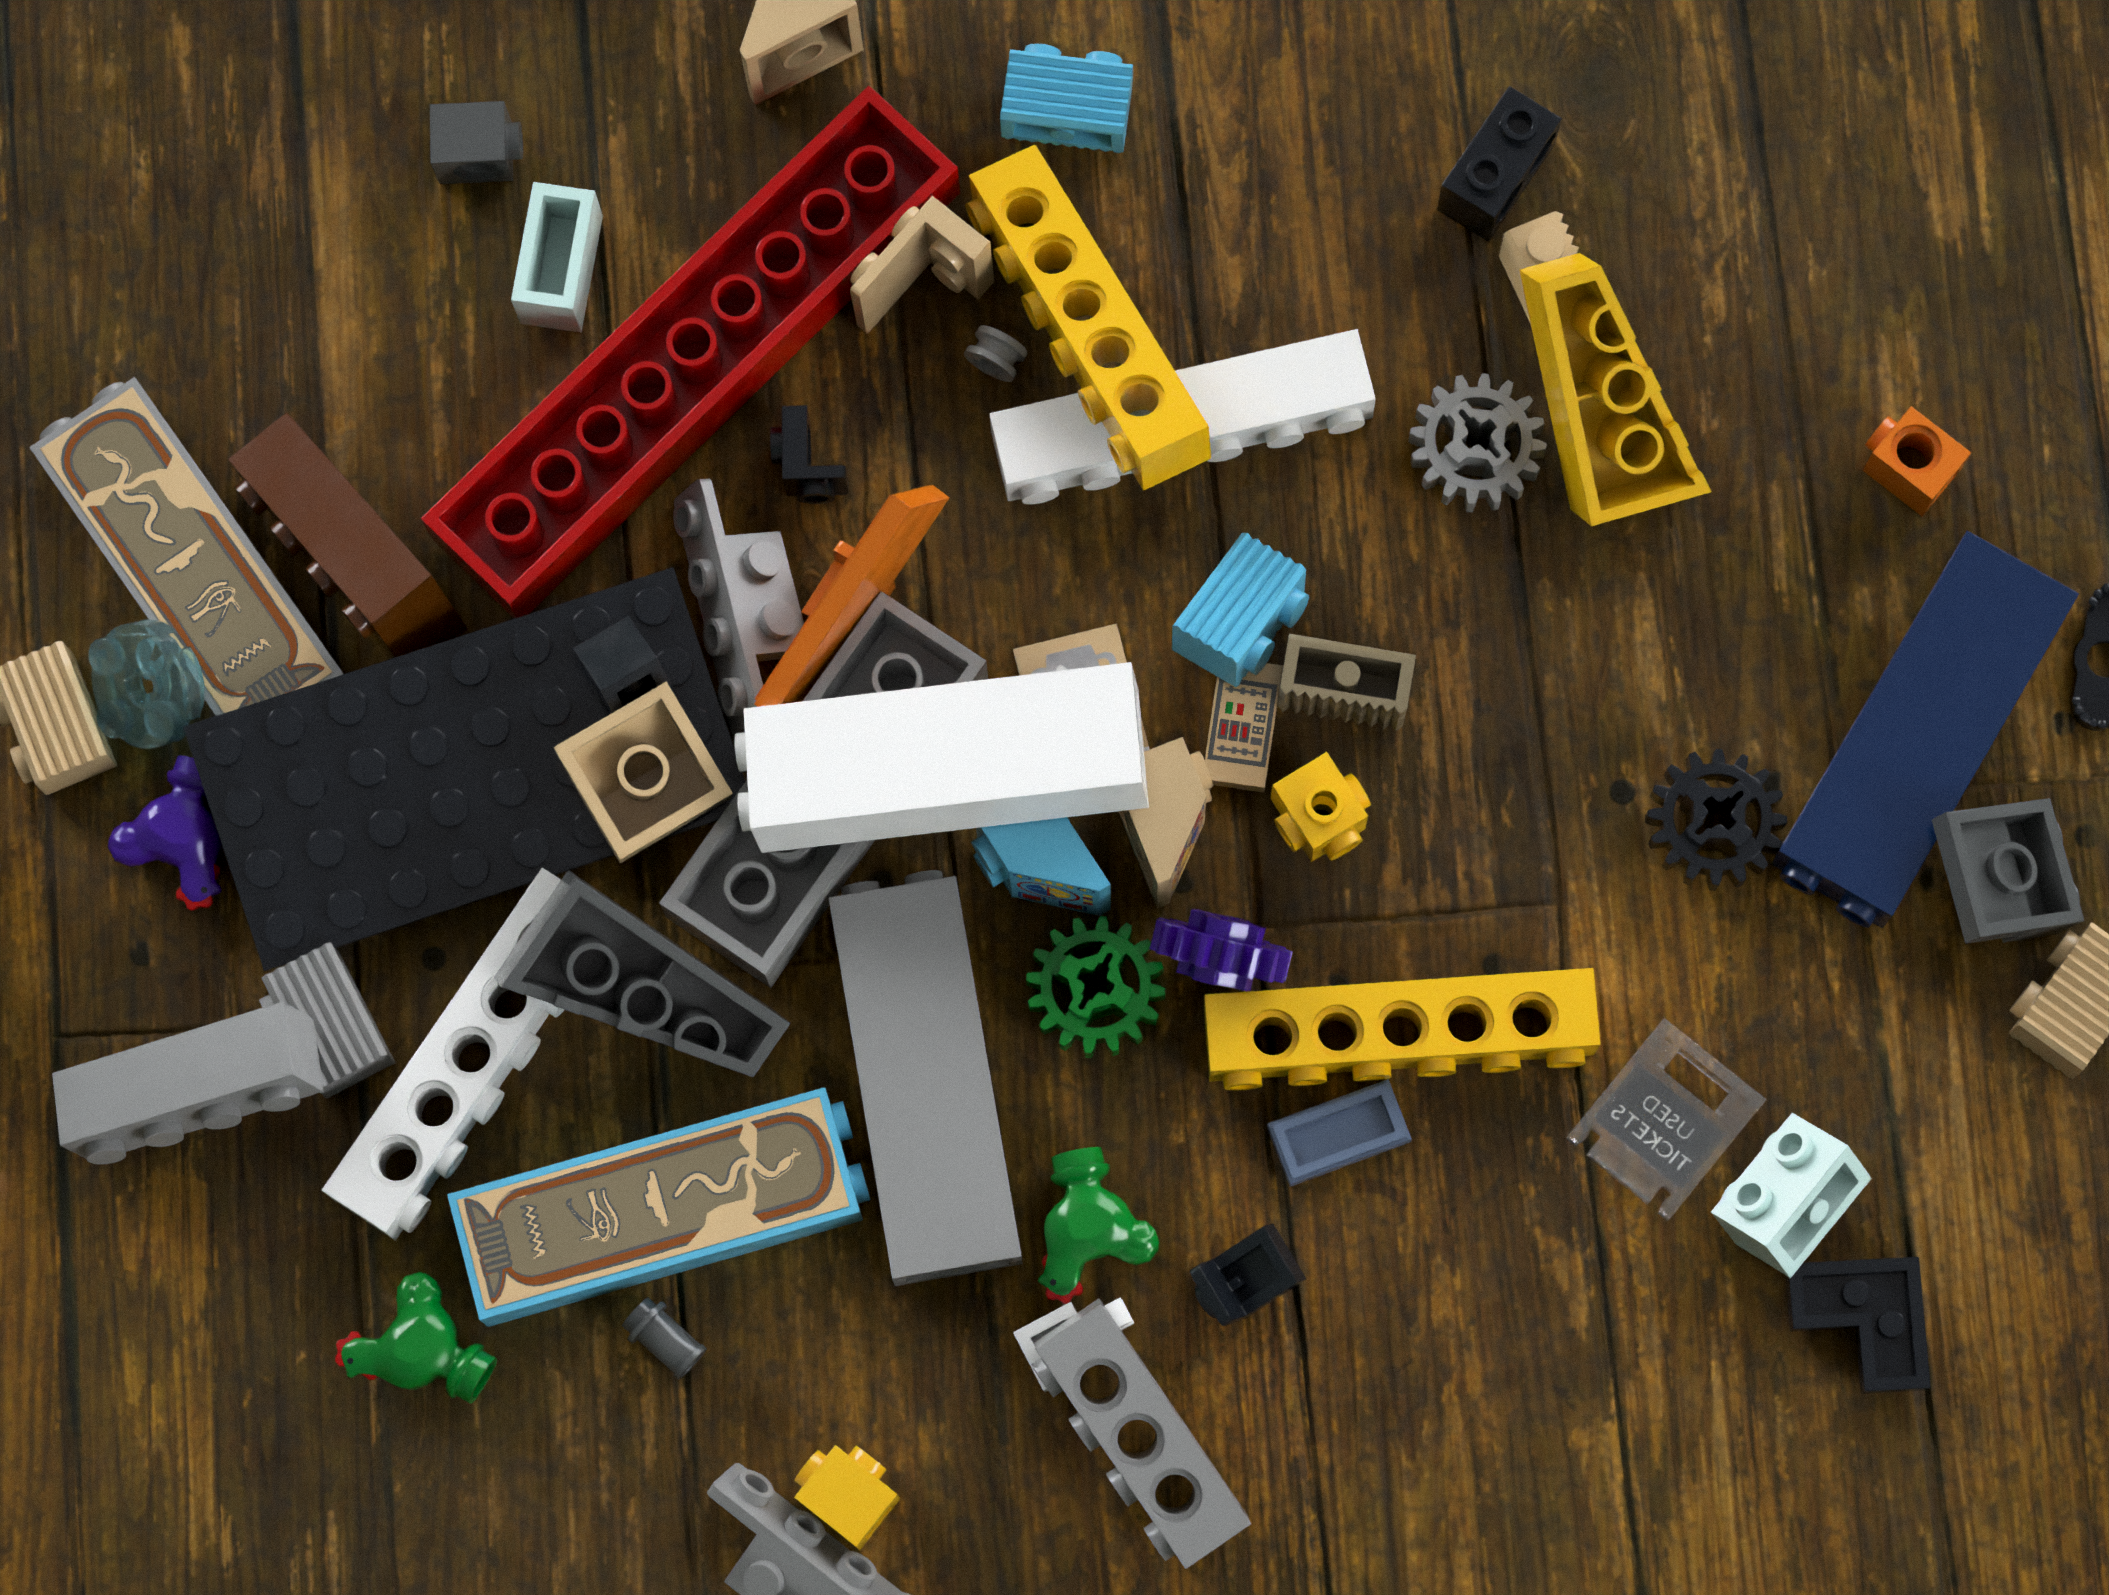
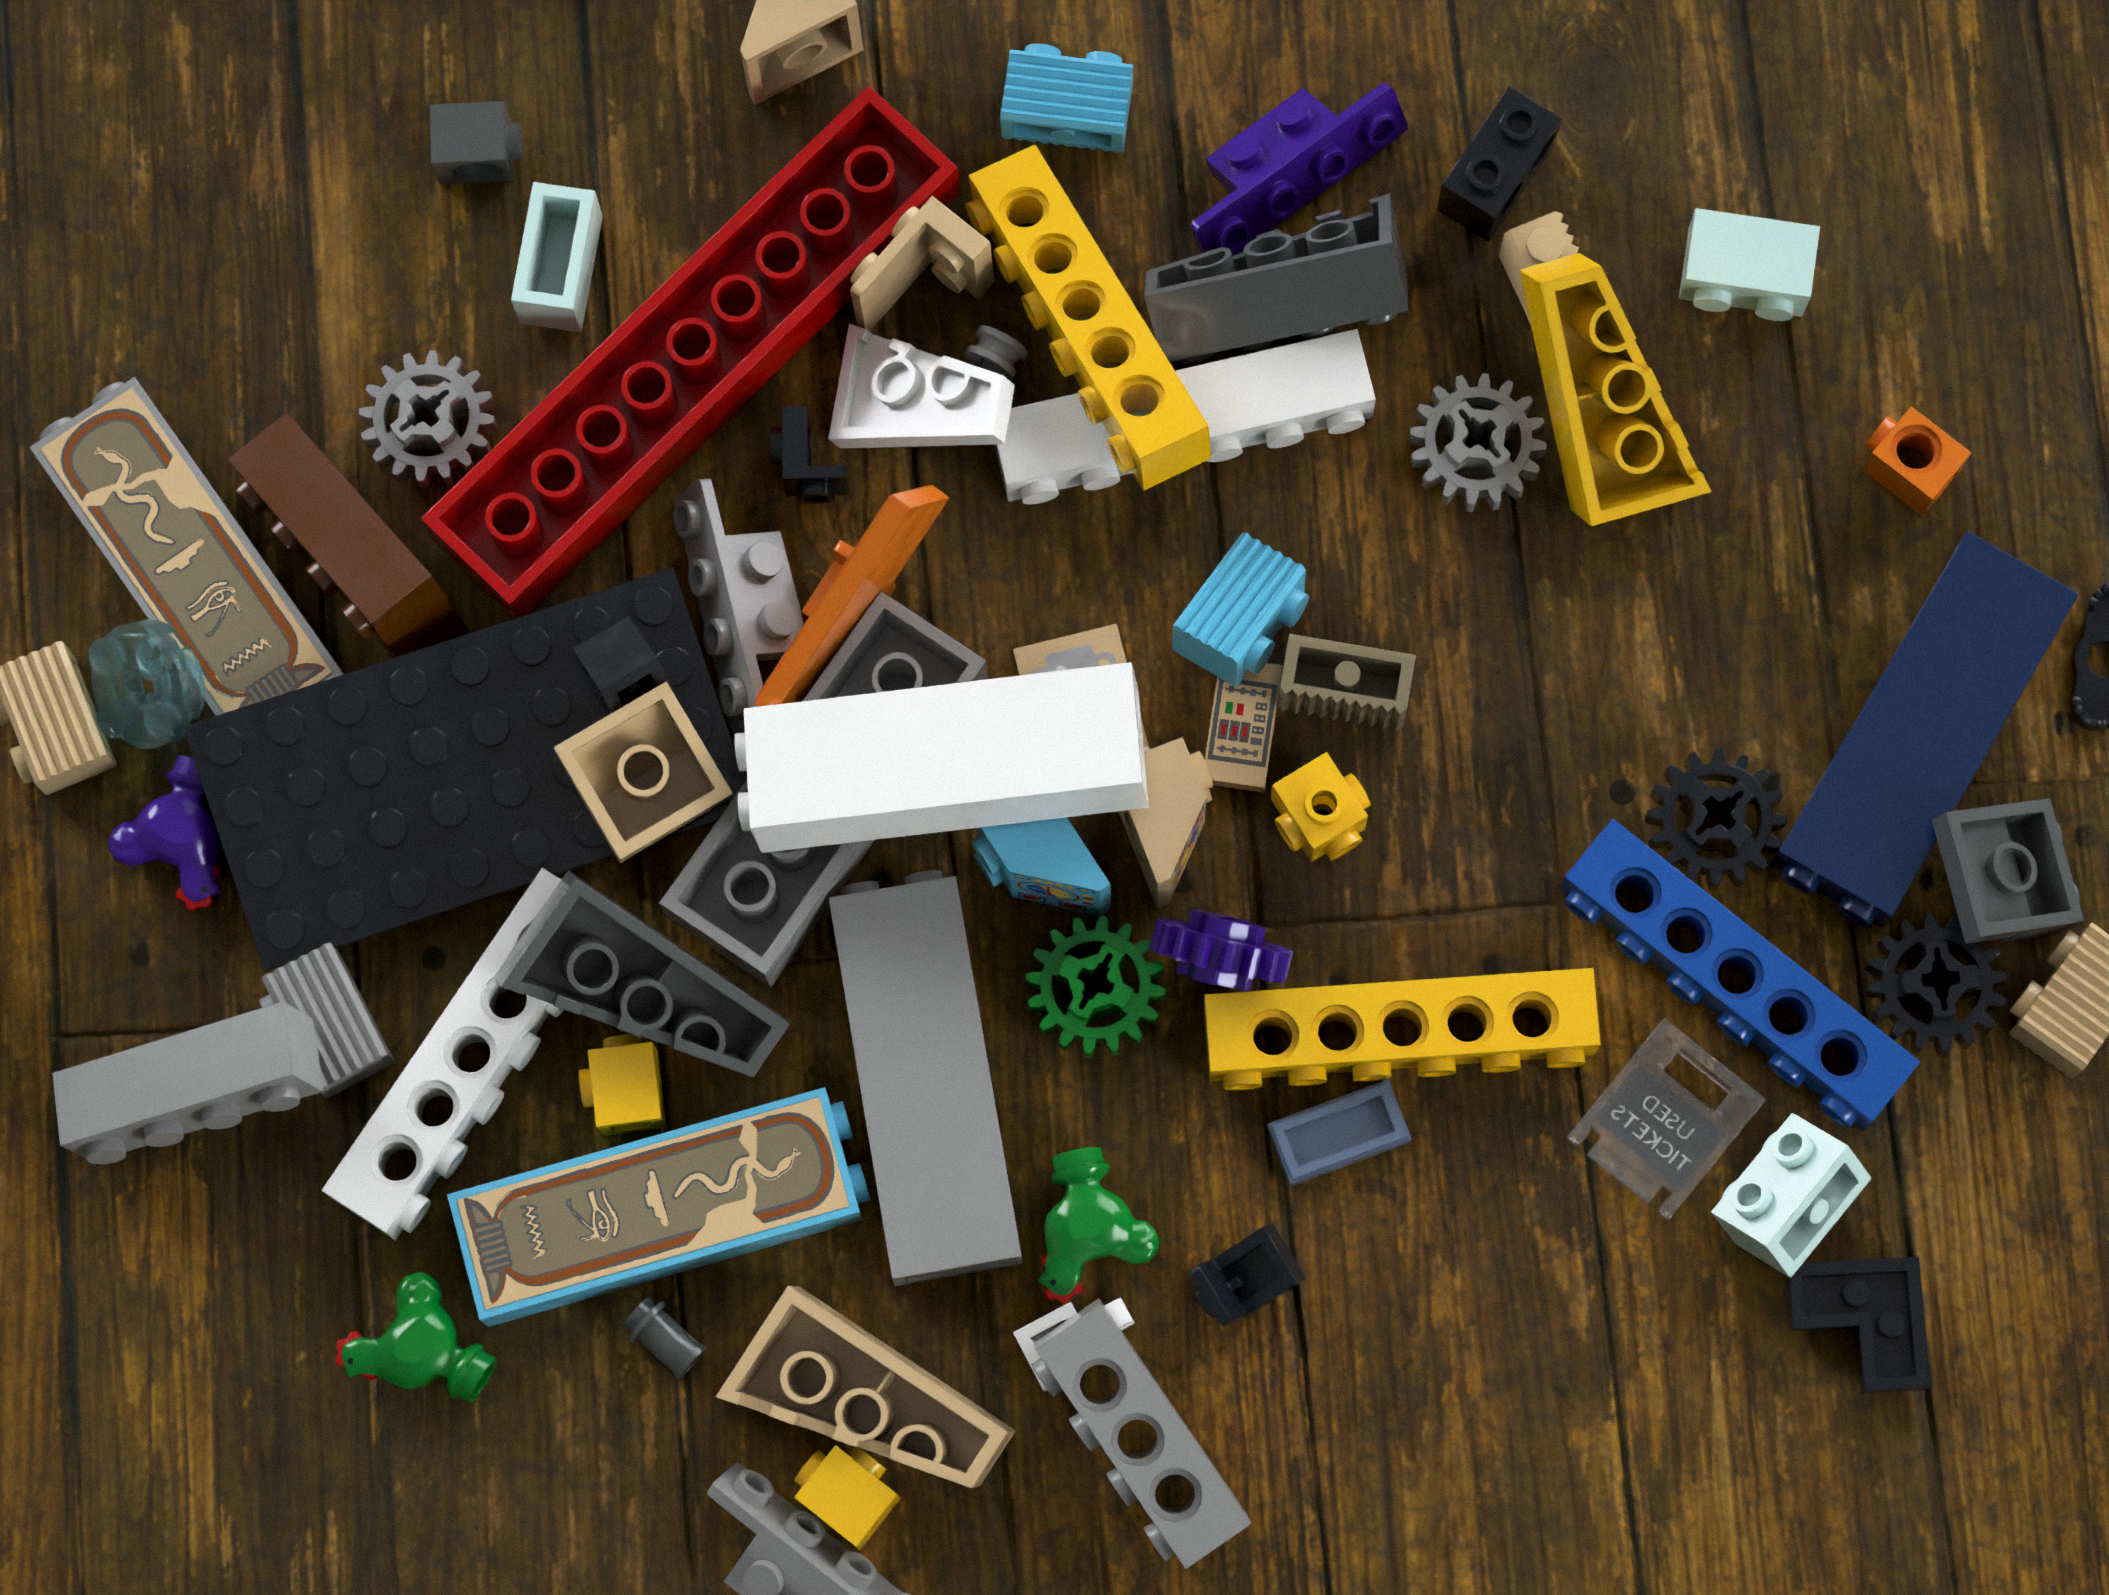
(412, 437): none -> light grey gear
(624, 1086): none -> yellow brick
(849, 1385): none -> tan wedge
(913, 398): none -> white wing
(1281, 286): none -> dark grey wedge
(1290, 161): none -> dark purple bracket
(1749, 264): none -> light aqua piece
(1775, 979): none -> blue brick
(1936, 1012): none -> black gear

